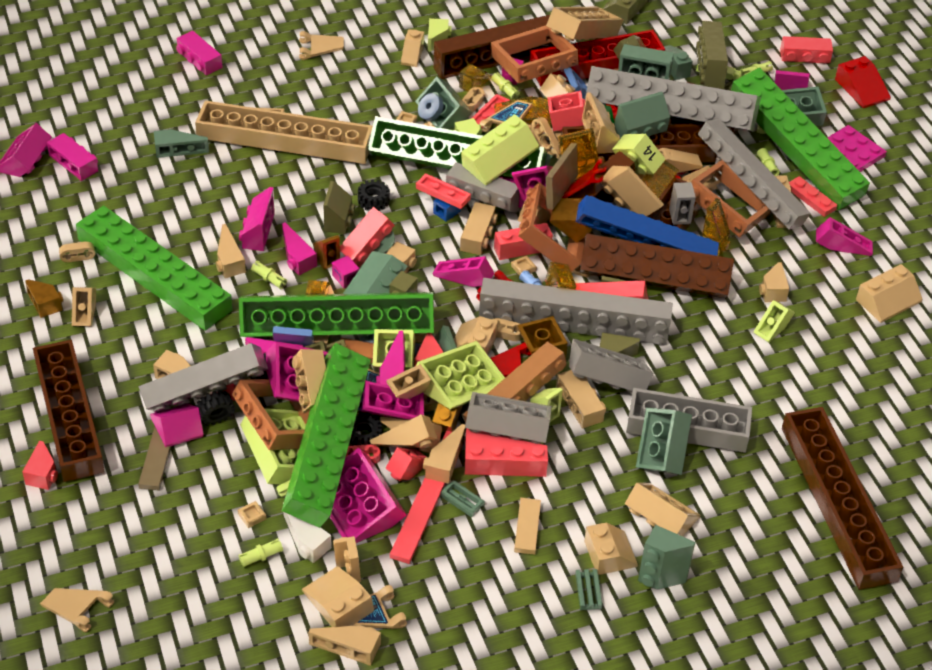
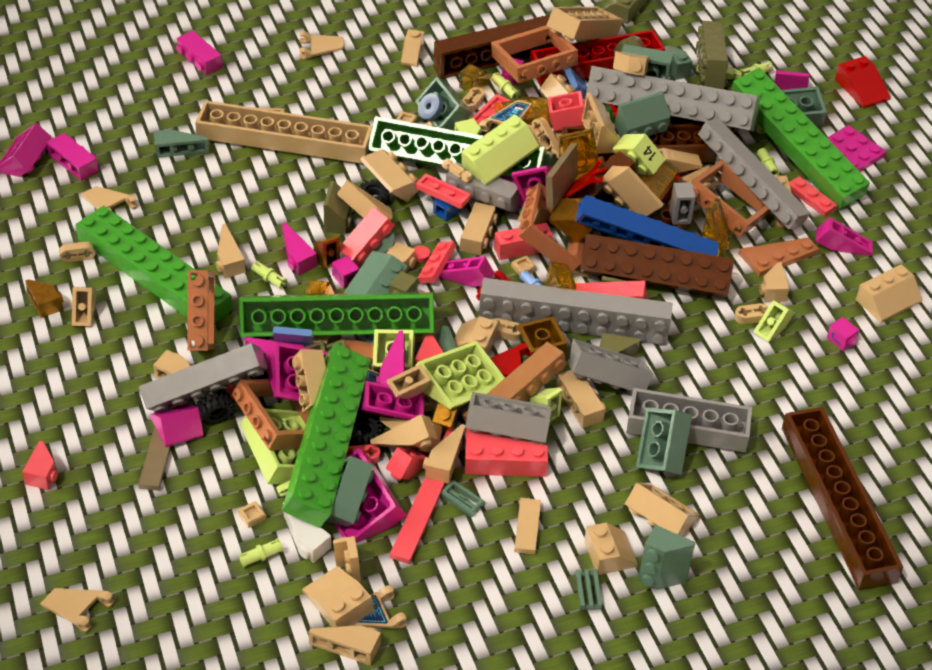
(68, 411): reddish brown brick -> none
(101, 196): none -> tan flag
(201, 310): none -> nougat window
(258, 221): dark pink slope -> none
(350, 491): none -> sand green slope
(361, 200): none -> tan slope
(392, 173): none -> tan slope
(422, 254): none -> coral tile
(436, 262): none -> coral plate
(438, 31): yellowish green slope -> none
(457, 170): none -> tan axle
(631, 63): none -> tan slope
(750, 313): none -> tan beam
(765, 257): none -> nougat wing
(806, 49): coral brick -> none
(843, 334): none -> dark pink brick

